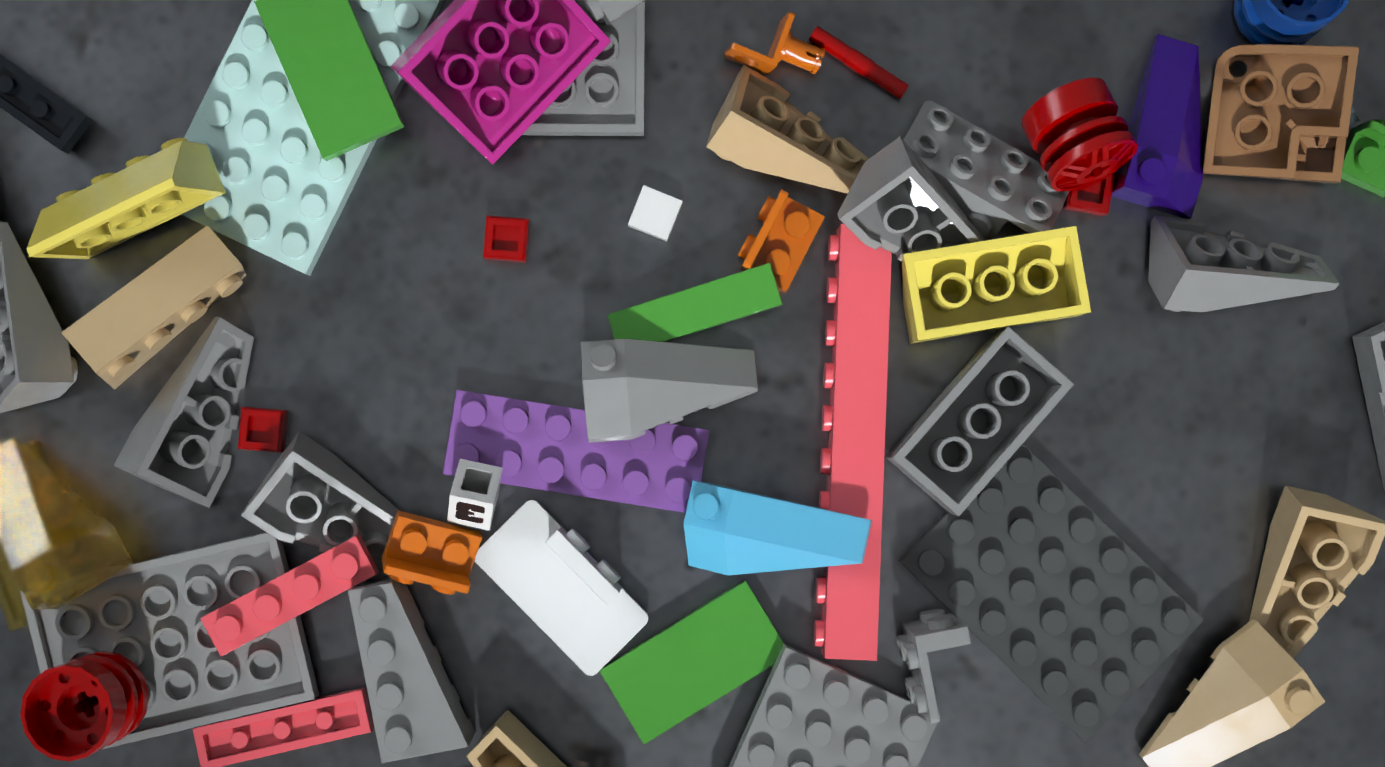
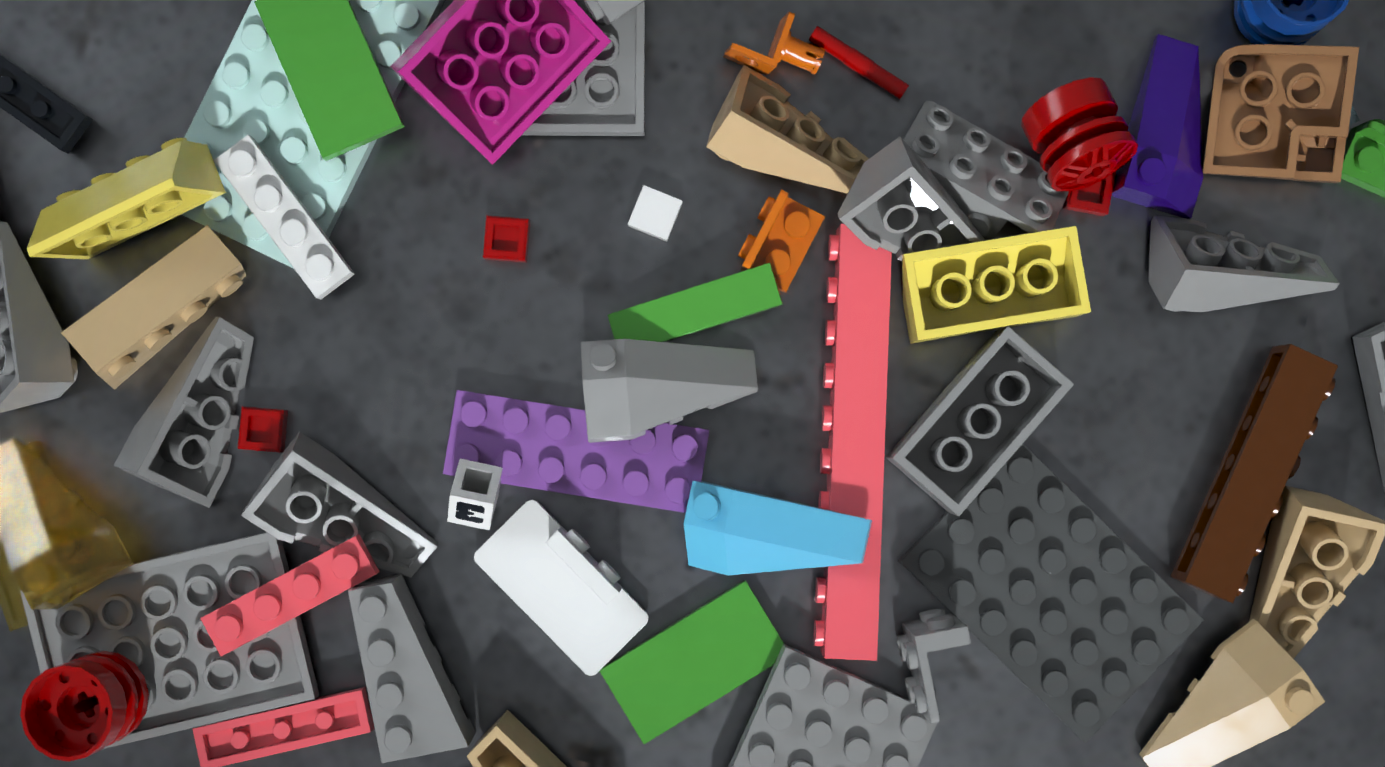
(284, 217): none -> white plate
(430, 553): orange bracket -> none
(1255, 472): none -> reddish brown brick

